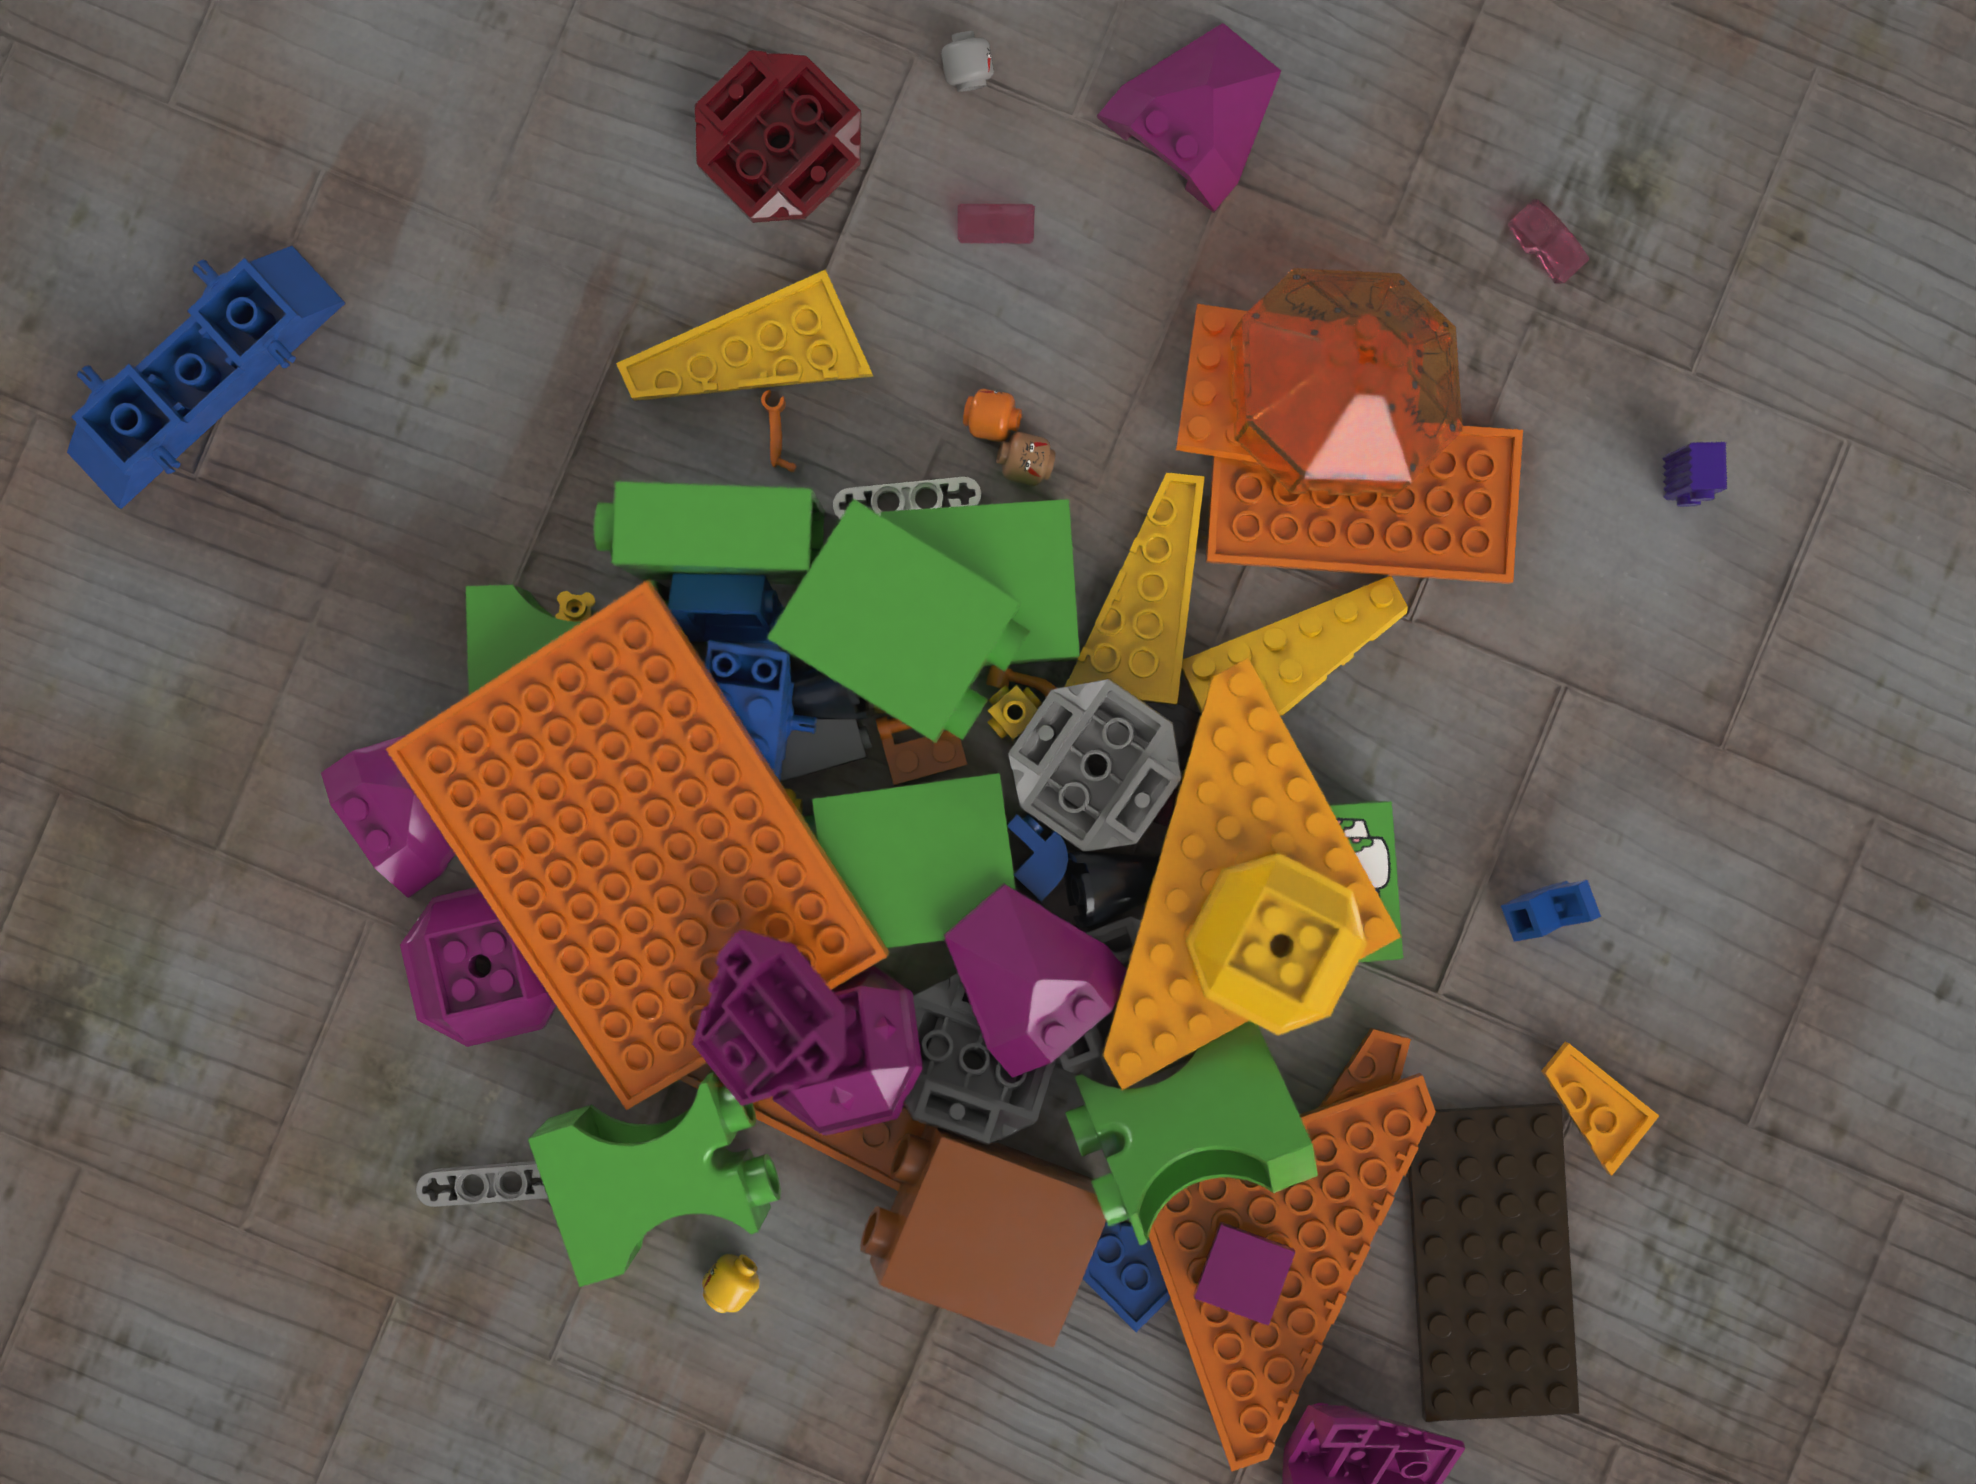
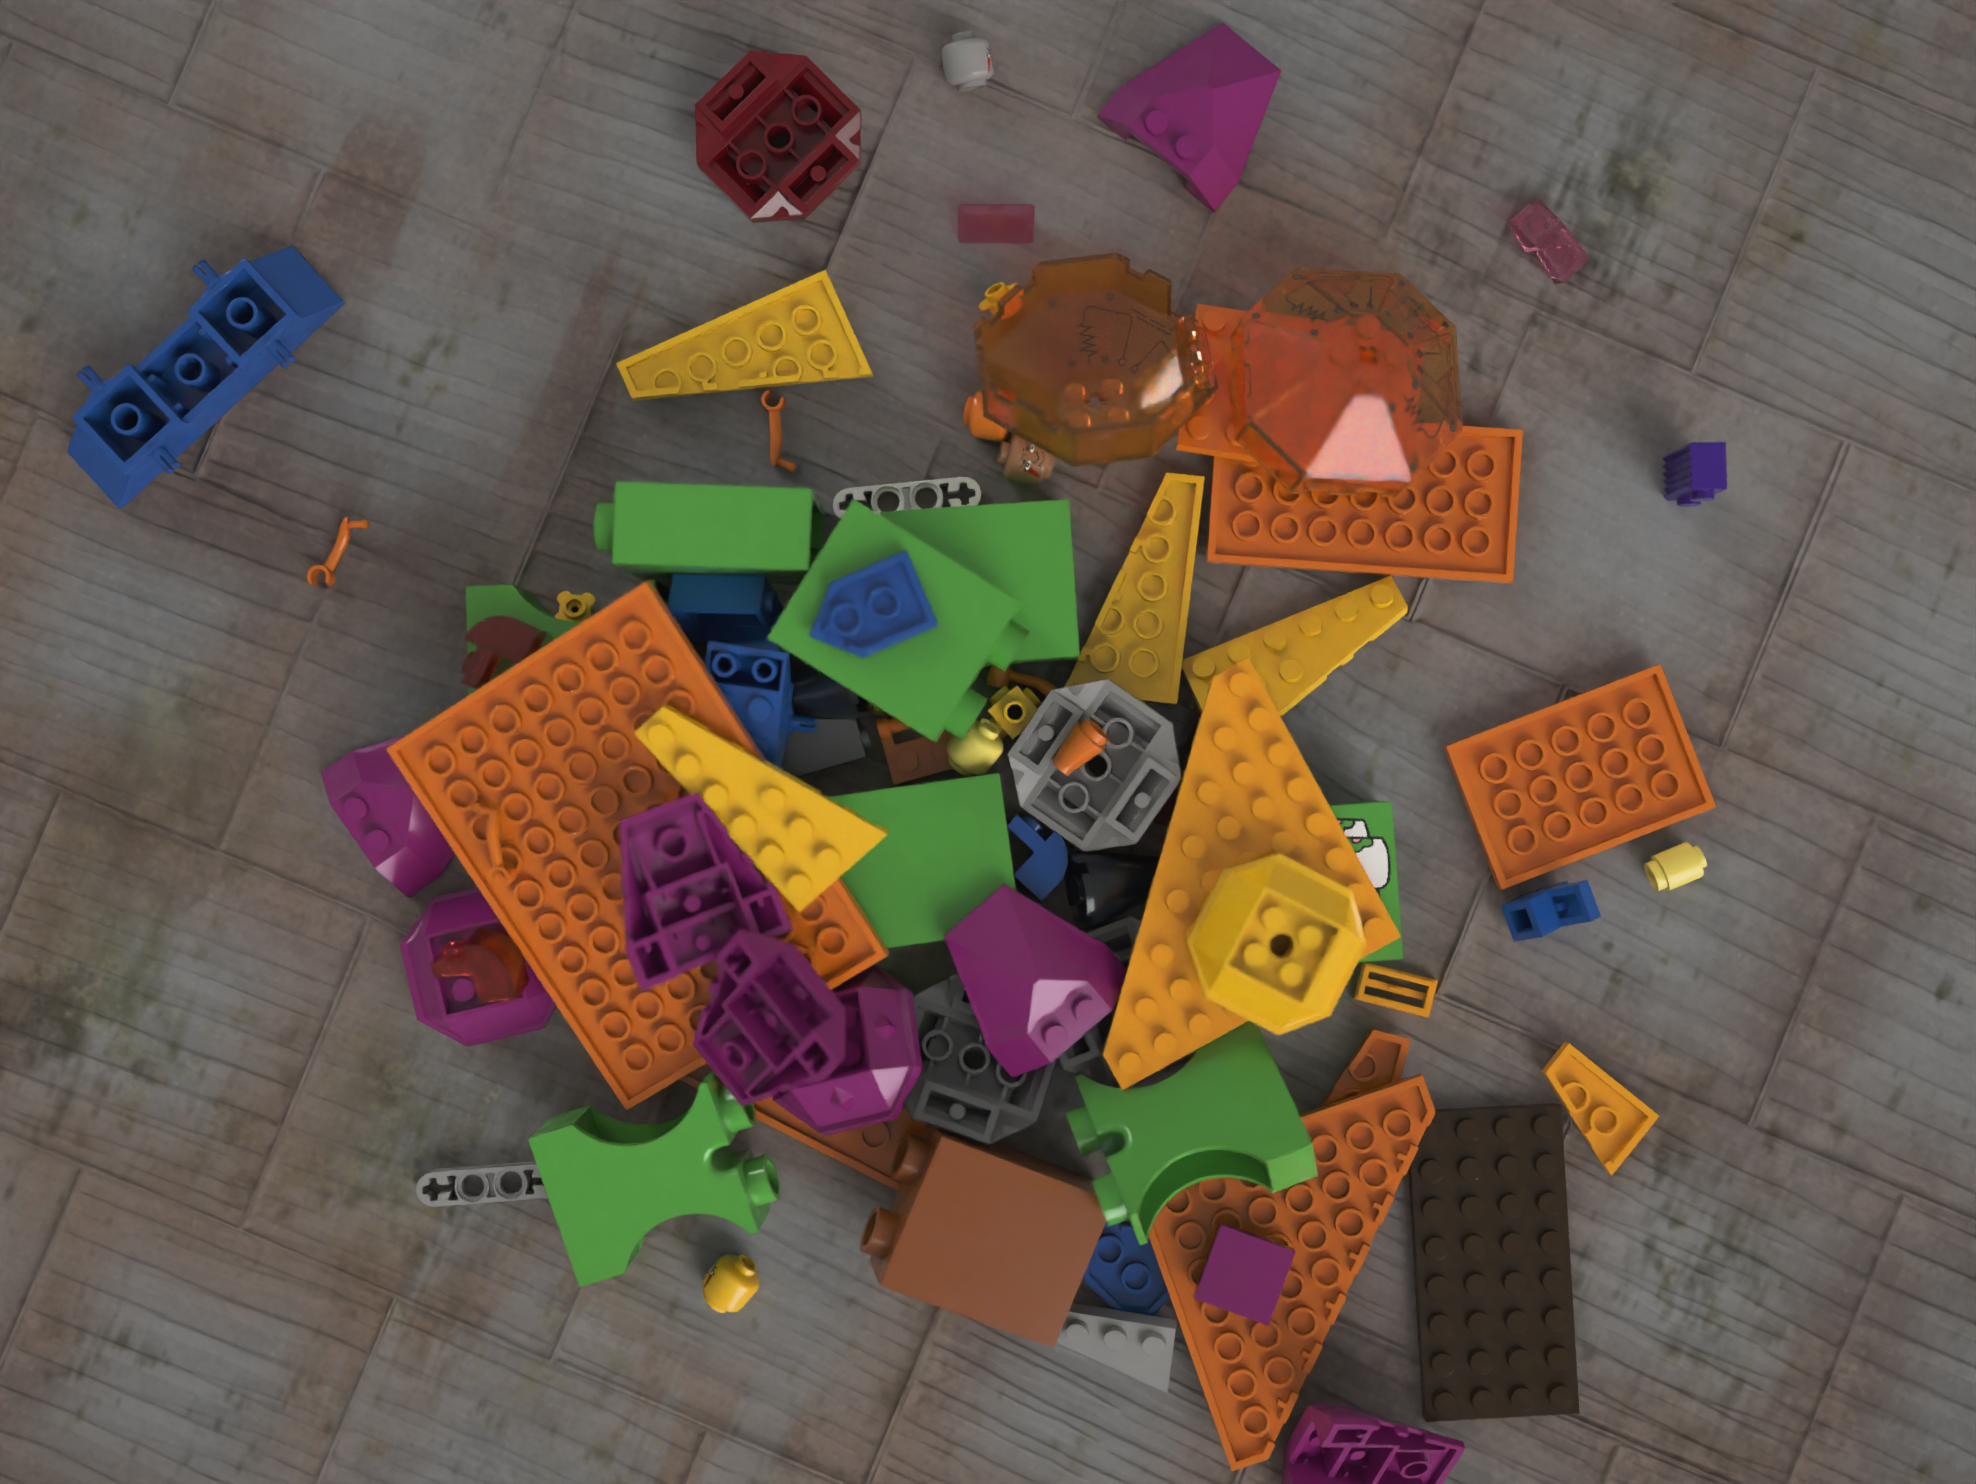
(337, 551): none -> orange piece
(492, 961): none -> clear red brick
(494, 846): none -> orange piece
(496, 639): none -> clear red brick
(688, 891): none -> magenta wedge
(772, 816): none -> yellow wing
(874, 608): none -> blue tile
(977, 750): none -> light yellow head
(993, 295): none -> yellow plate
(1080, 746): none -> orange cone
(1089, 333): none -> clear orange windscreen
(1122, 1340): none -> light grey wing
(1363, 981): none -> light orange tile
(1579, 776): none -> orange plate
(1675, 867): none -> light yellow brick

